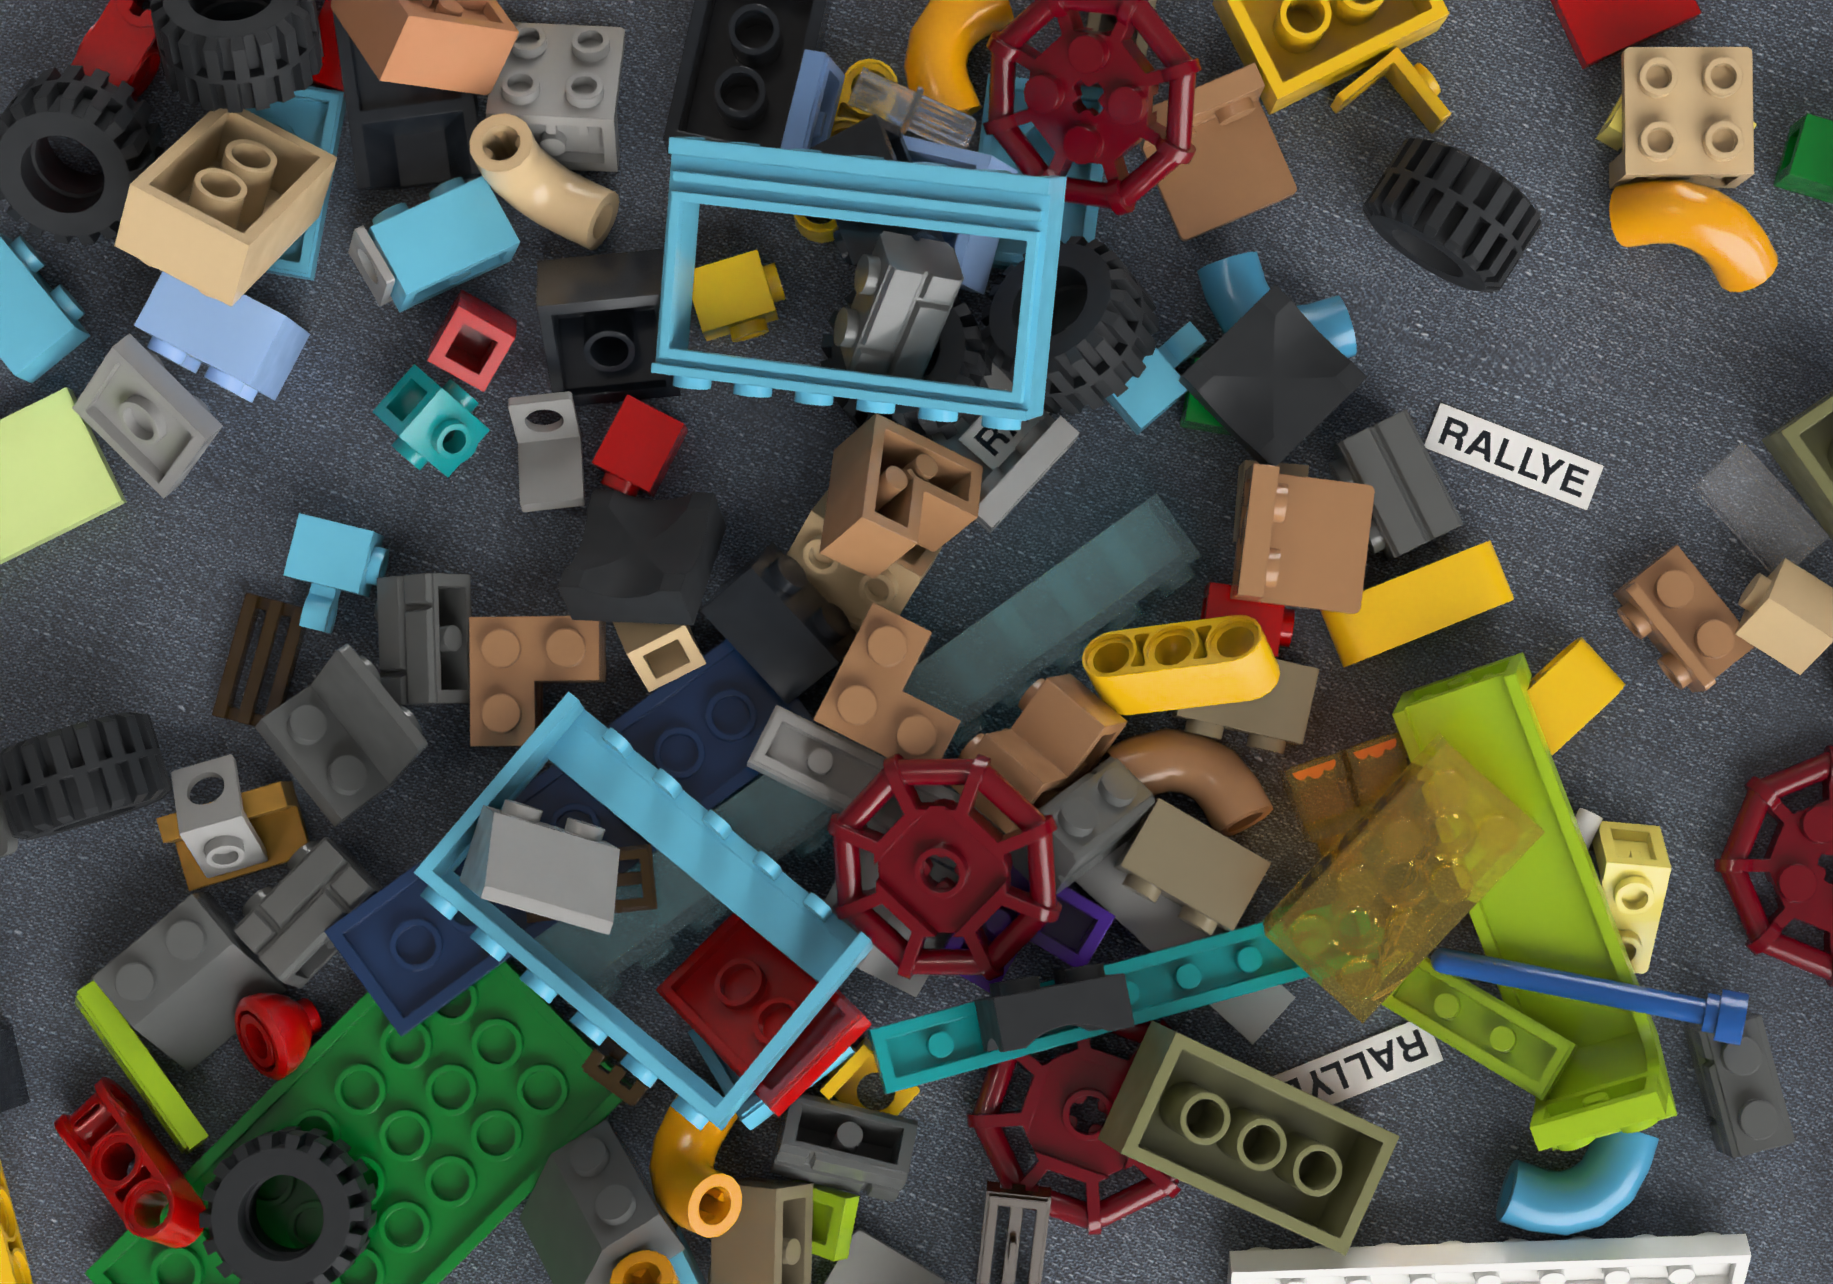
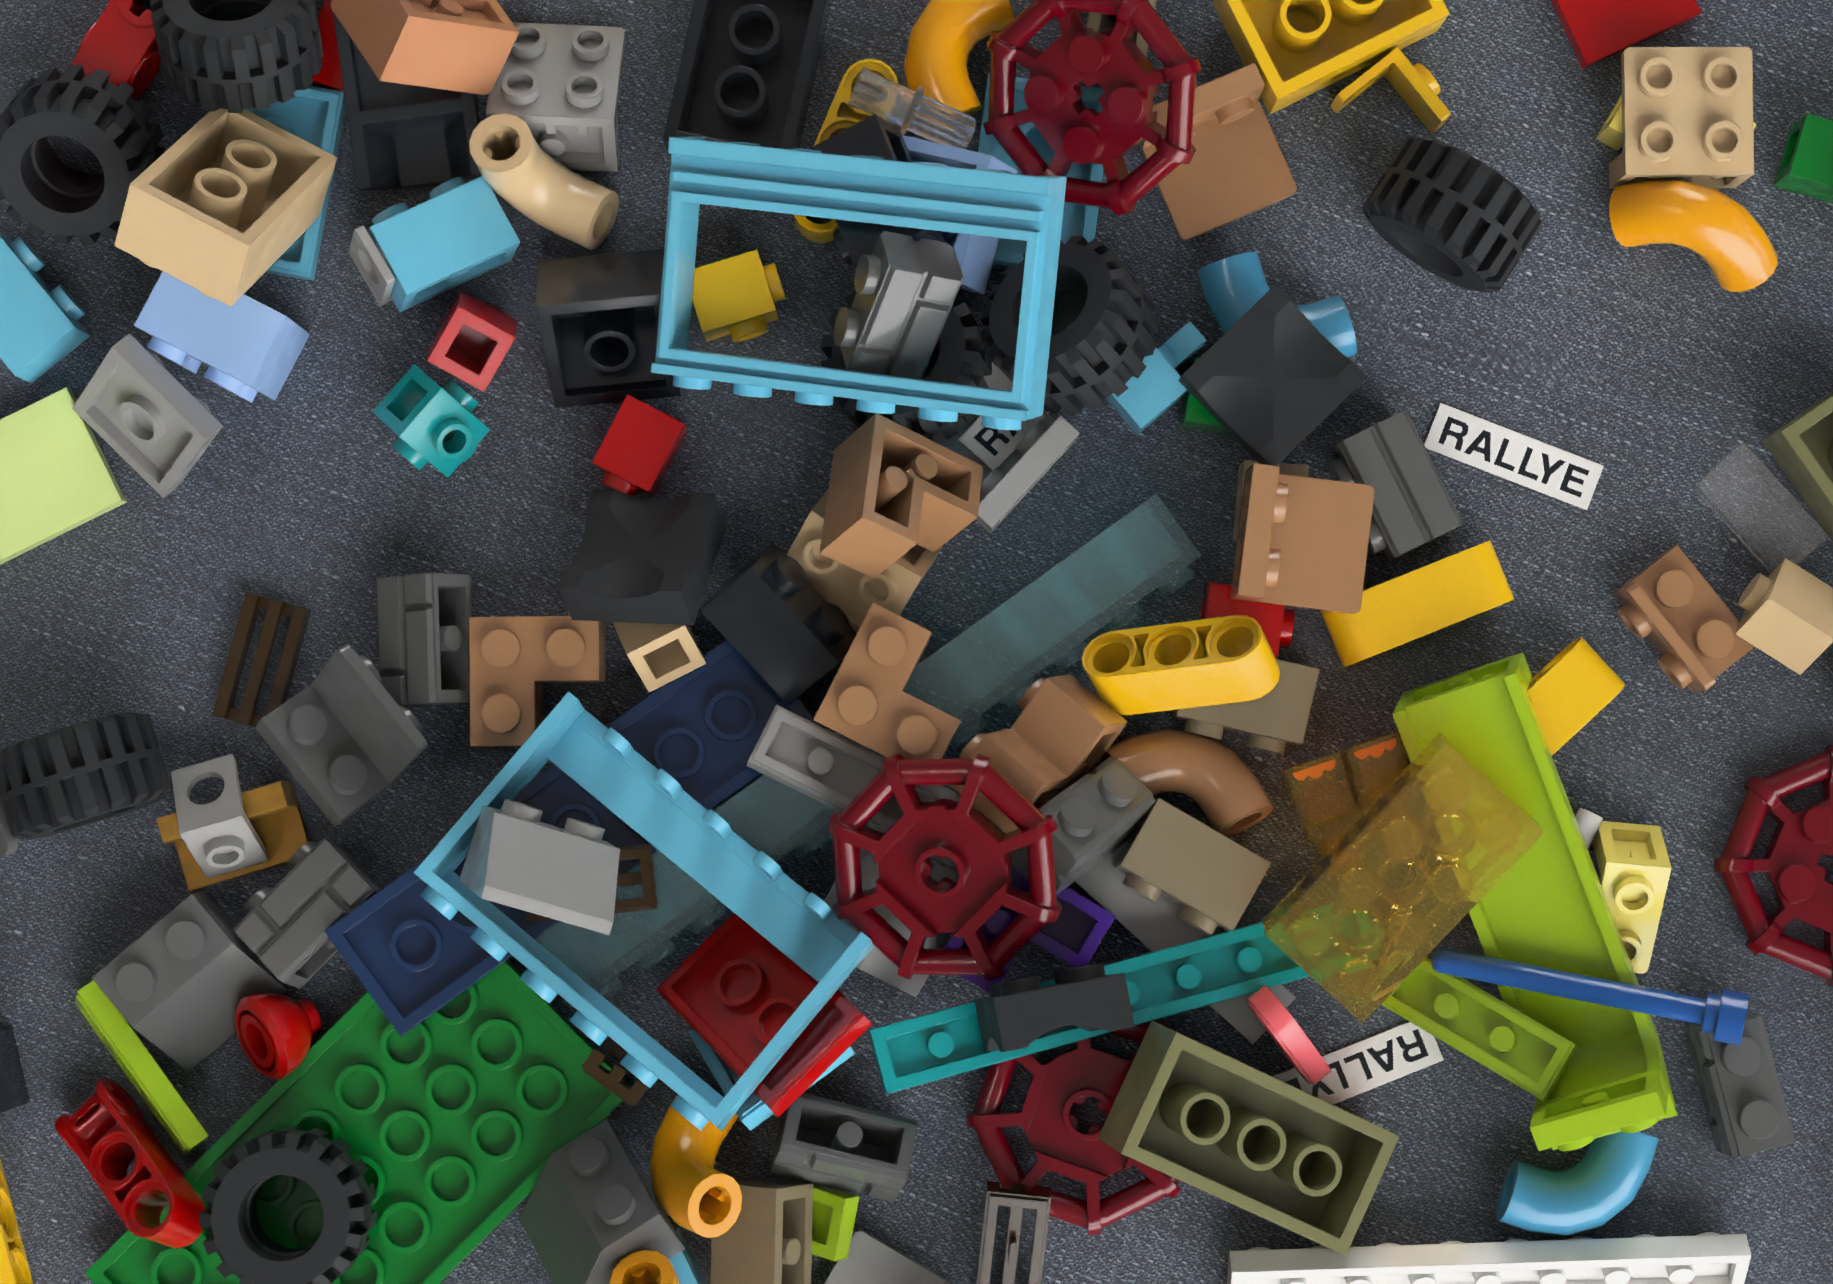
(333, 560): medium azure brick -> none
(548, 454): light grey bracket -> none
(813, 101): medium blue tile -> none
(844, 1080): yellow bracket -> none
(1288, 1035): none -> coral tile

